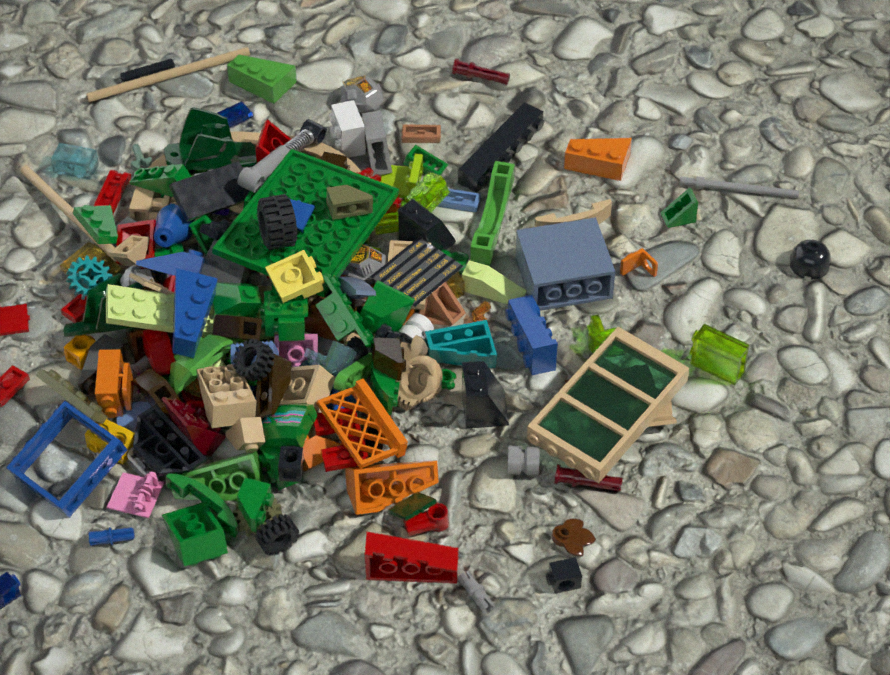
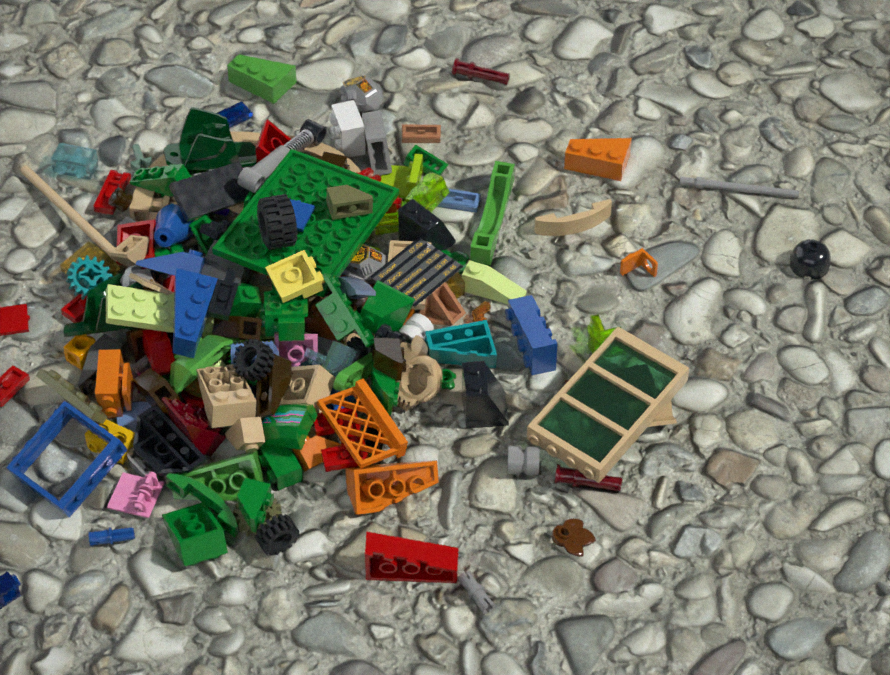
(98, 223): green wing -> none
(120, 199): none -> dark brown wheel
(147, 70): black axle -> none
(165, 75): tan piece -> none
(223, 296): none -> black hinge
(291, 463): black brick -> none
(412, 506): dark green piece -> none
(427, 520): red piece -> none
(500, 146): black brick -> none
(564, 575): black brick -> none
(565, 263): sand blue brick -> none
(681, 210): green slope -> none
(719, 354): clear neon green brick -> none

